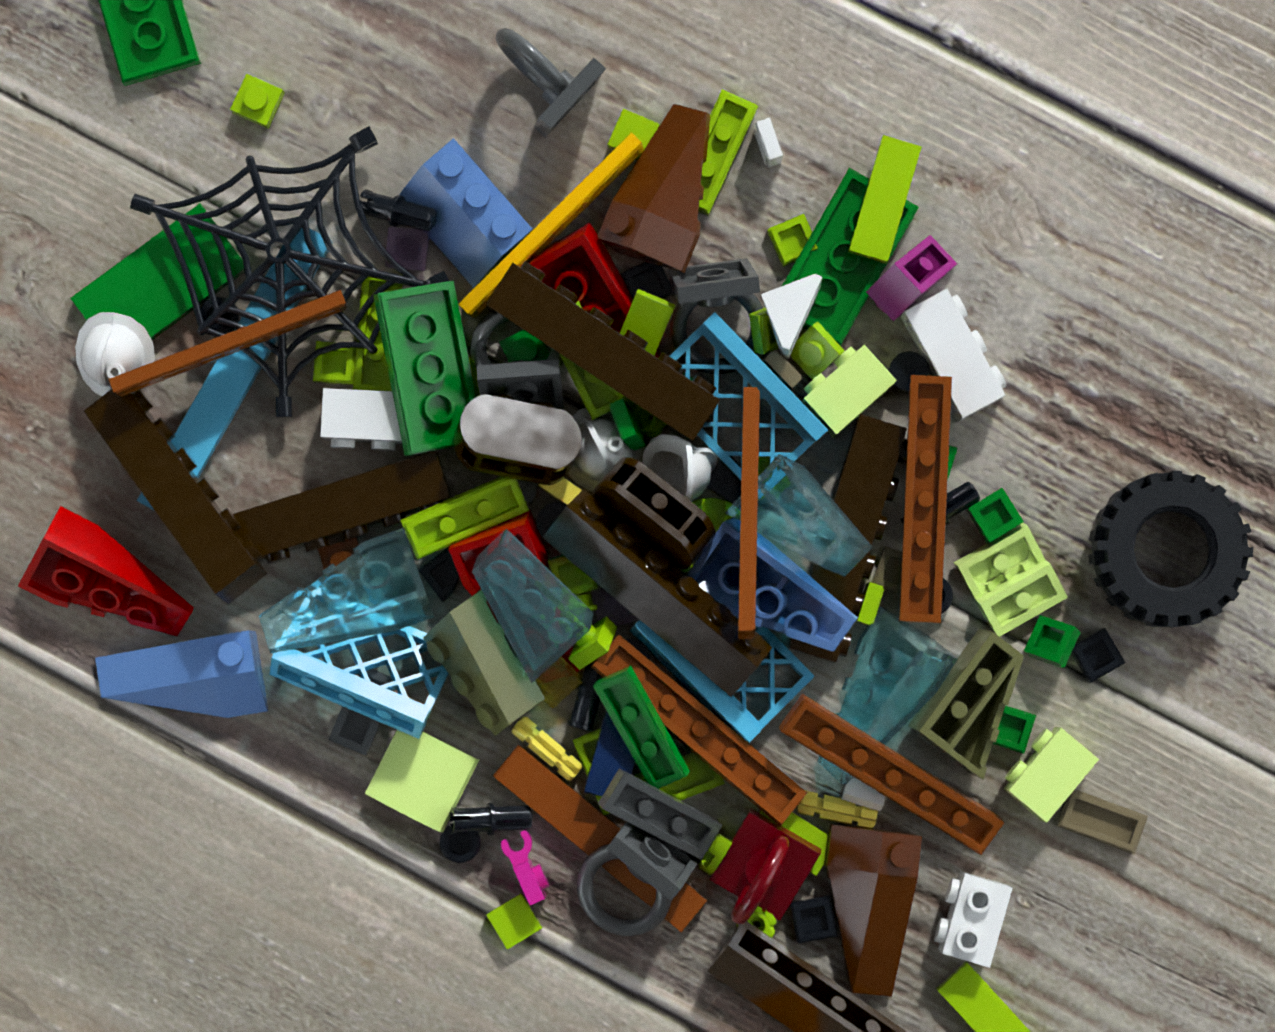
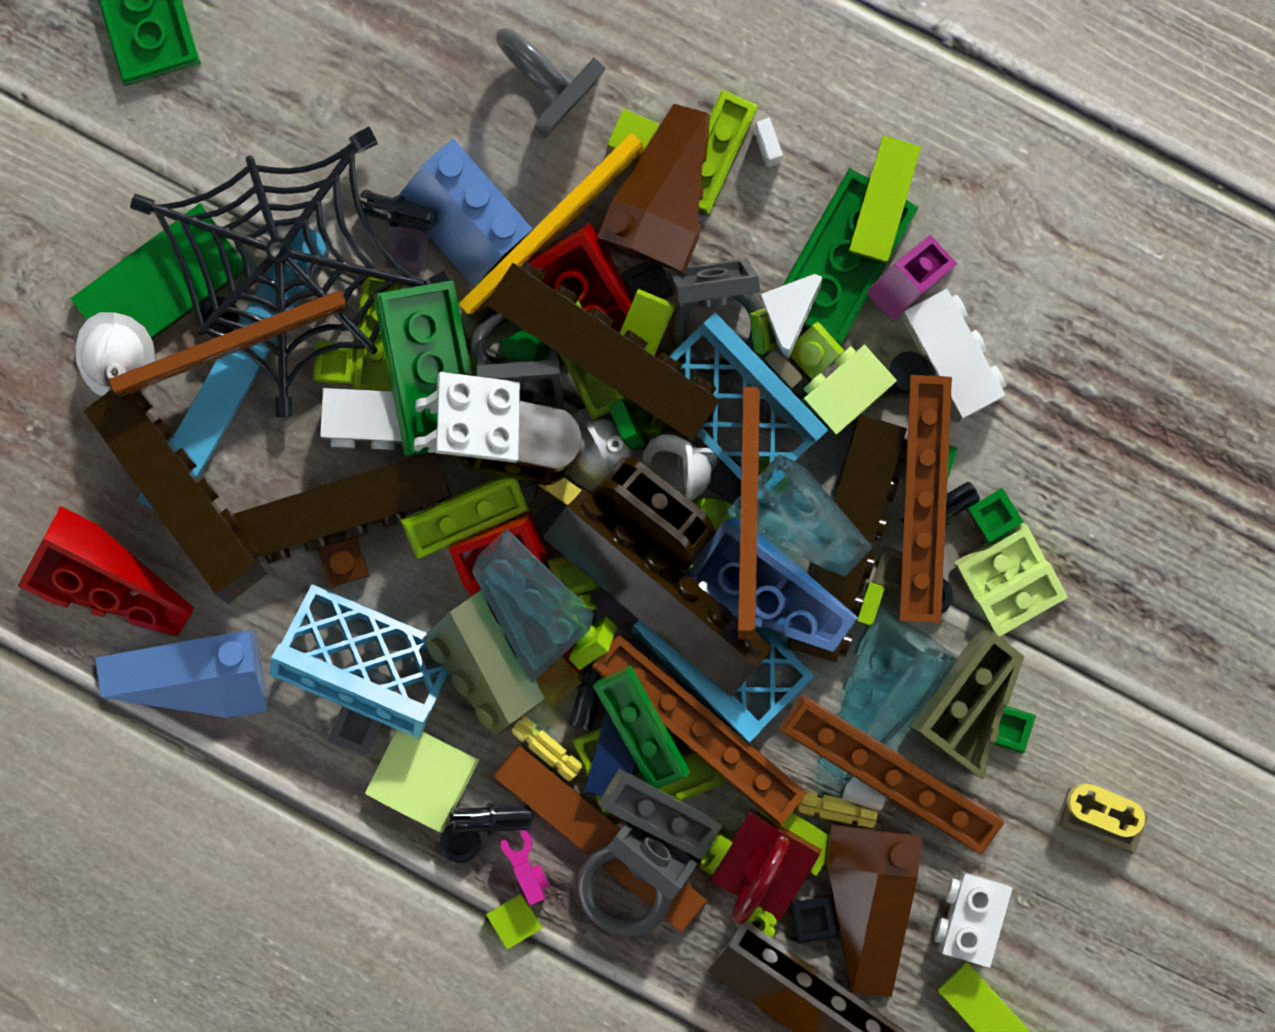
(257, 101): lime plate -> none
(360, 597): clear light blue wedge -> none
(441, 574): black tile -> none
(473, 418): none -> white plate
(790, 238): lime tile -> none
(1049, 773): yellowish green brick -> none
(1052, 641): green plate -> none
(1097, 655): black tile -> none
(1108, 800): none -> light yellow beam
(1116, 561): black tyre -> none

